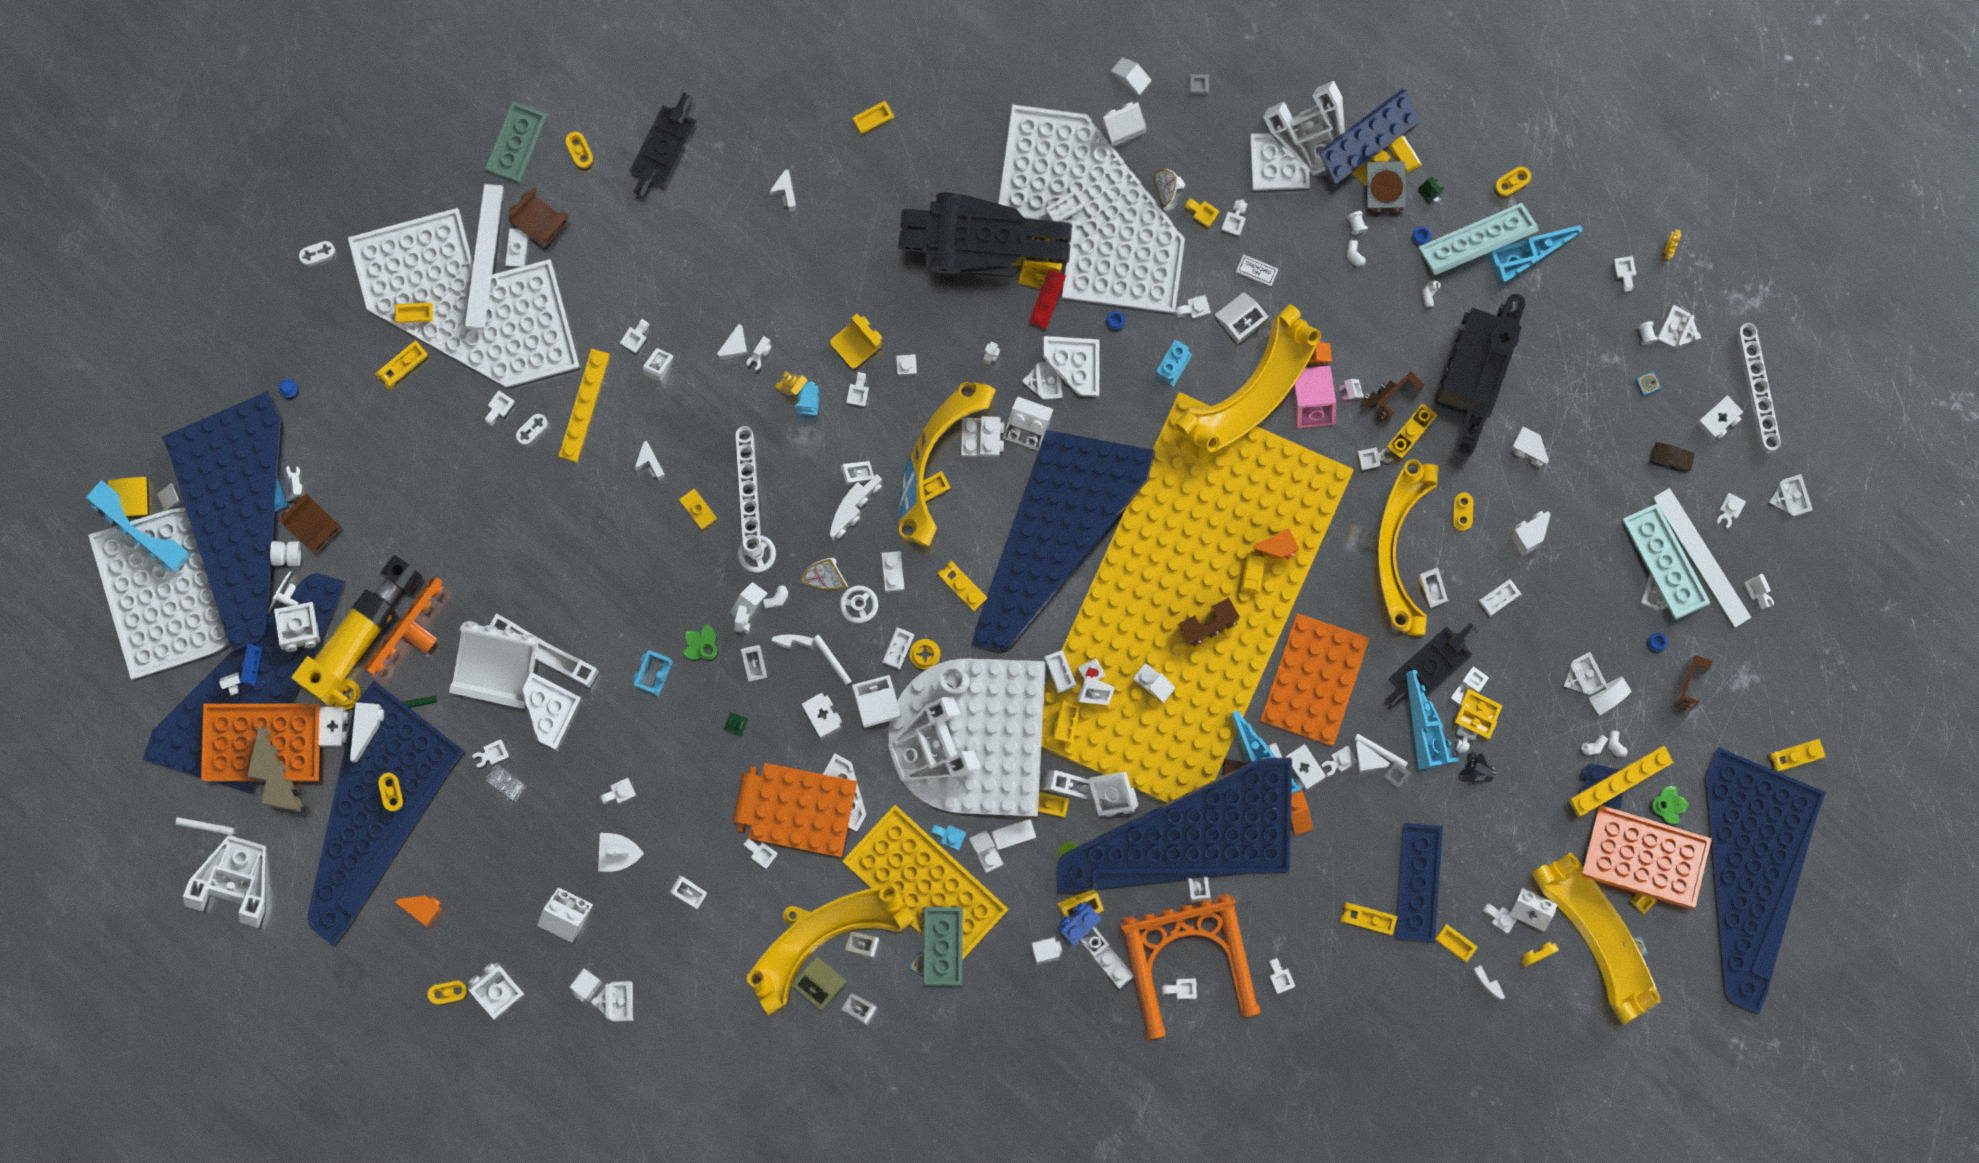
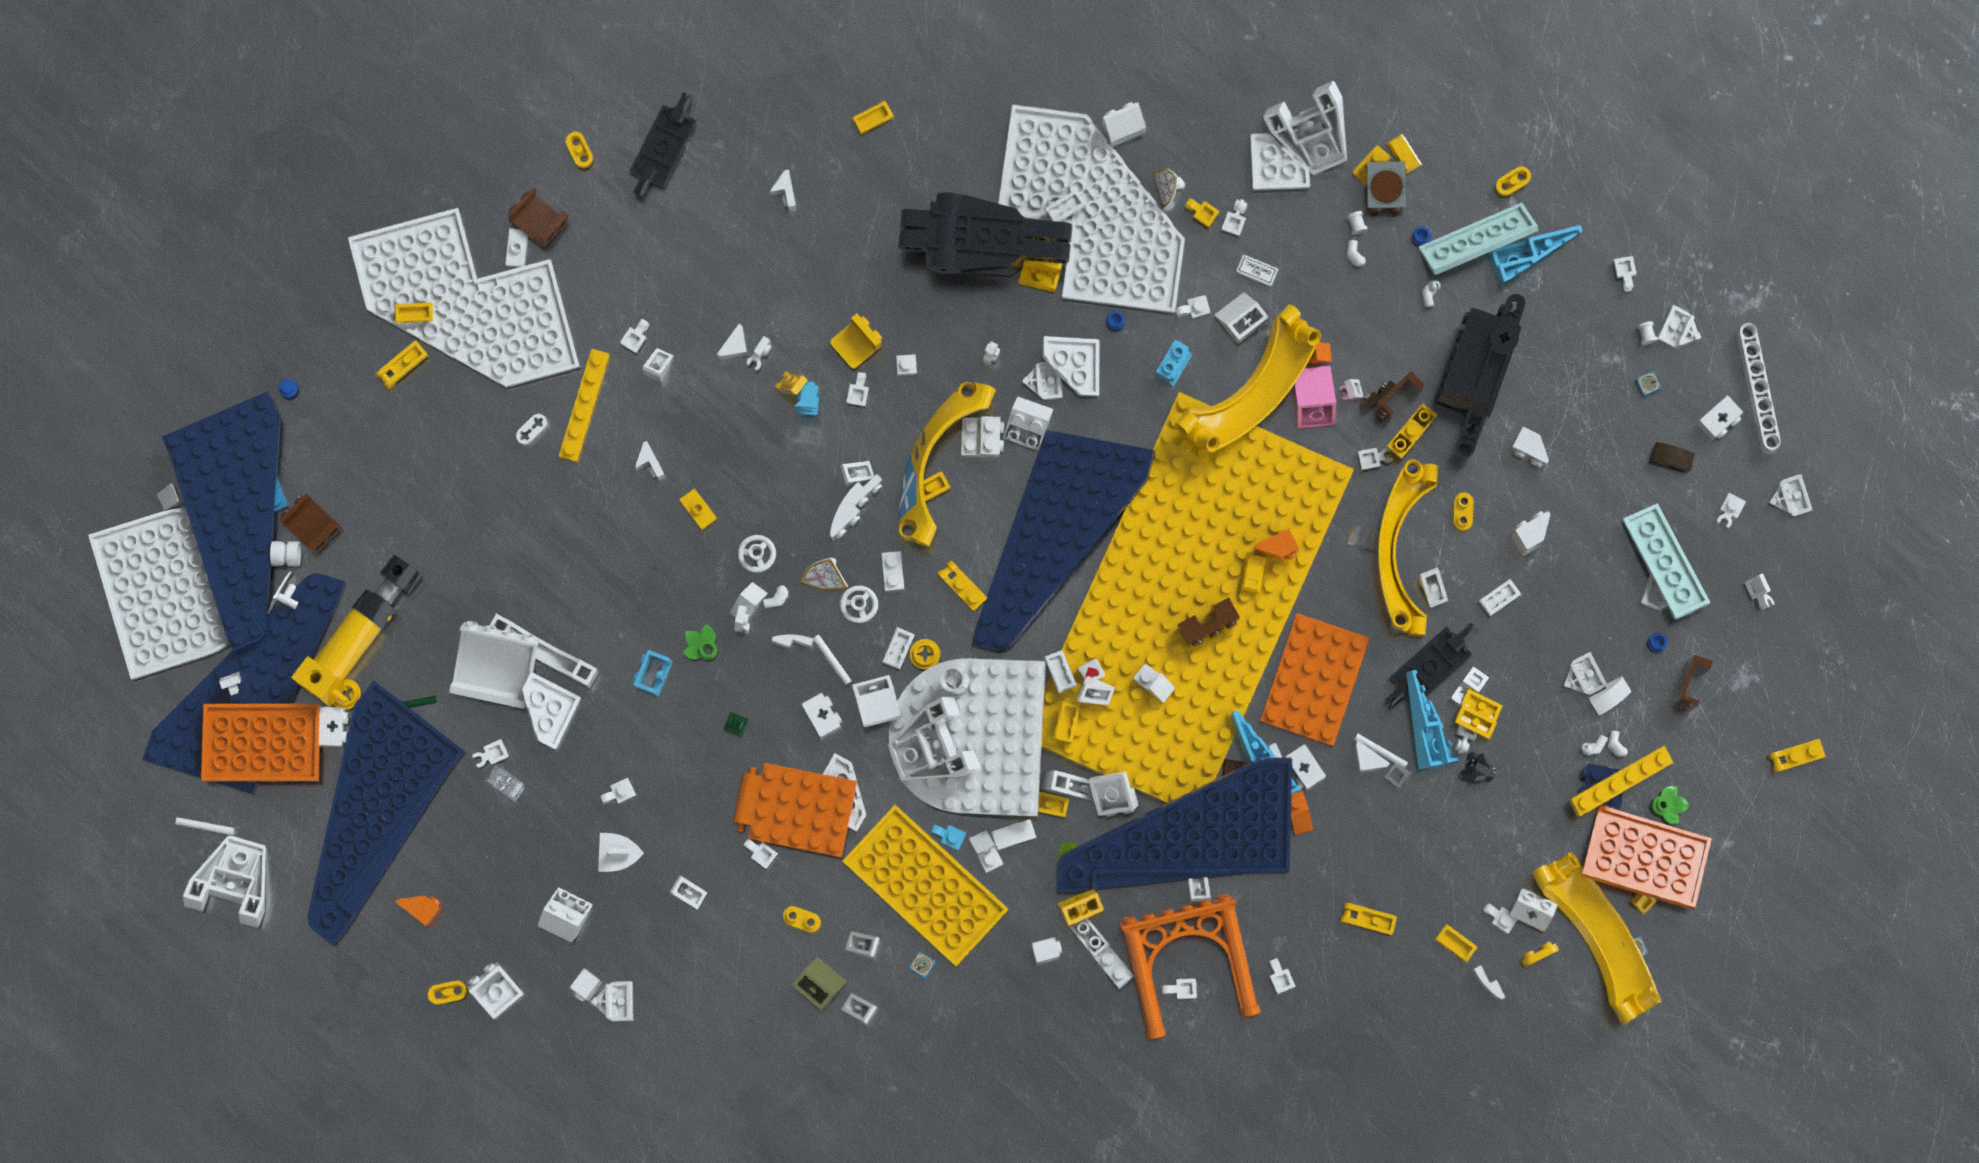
(132, 495): yellow slope -> none
(168, 551): medium azure arch -> none
(250, 665): blue plate -> none
(267, 768): dark tan slope -> none
(292, 486): white plate -> none
(297, 627): white plate -> none
(315, 249): white beam -> none
(366, 723): white slope -> none
(391, 792): yellow plate -> none
(408, 629): orange plate -> none
(484, 257): white tile -> none
(500, 406): white plate -> none
(516, 142): sand green tile -> none
(748, 482): white beam -> none
(754, 663): white slope -> none
(849, 913): yellow panel -> none
(942, 946): sand green tile -> none
(1047, 298): red plate -> none
(1079, 922): blue bracket -> none
(1131, 75): white slope -> none
(1199, 84): light grey tile -> none
(1342, 760): white plate -> none
(1368, 136): dark blue plate -> none
(1419, 882): dark blue plate -> none
(1430, 189): dark green tile -> none
(1672, 243): yellow gear -> none
(1702, 558): white tile -> none
(1759, 849): dark blue wing -> none

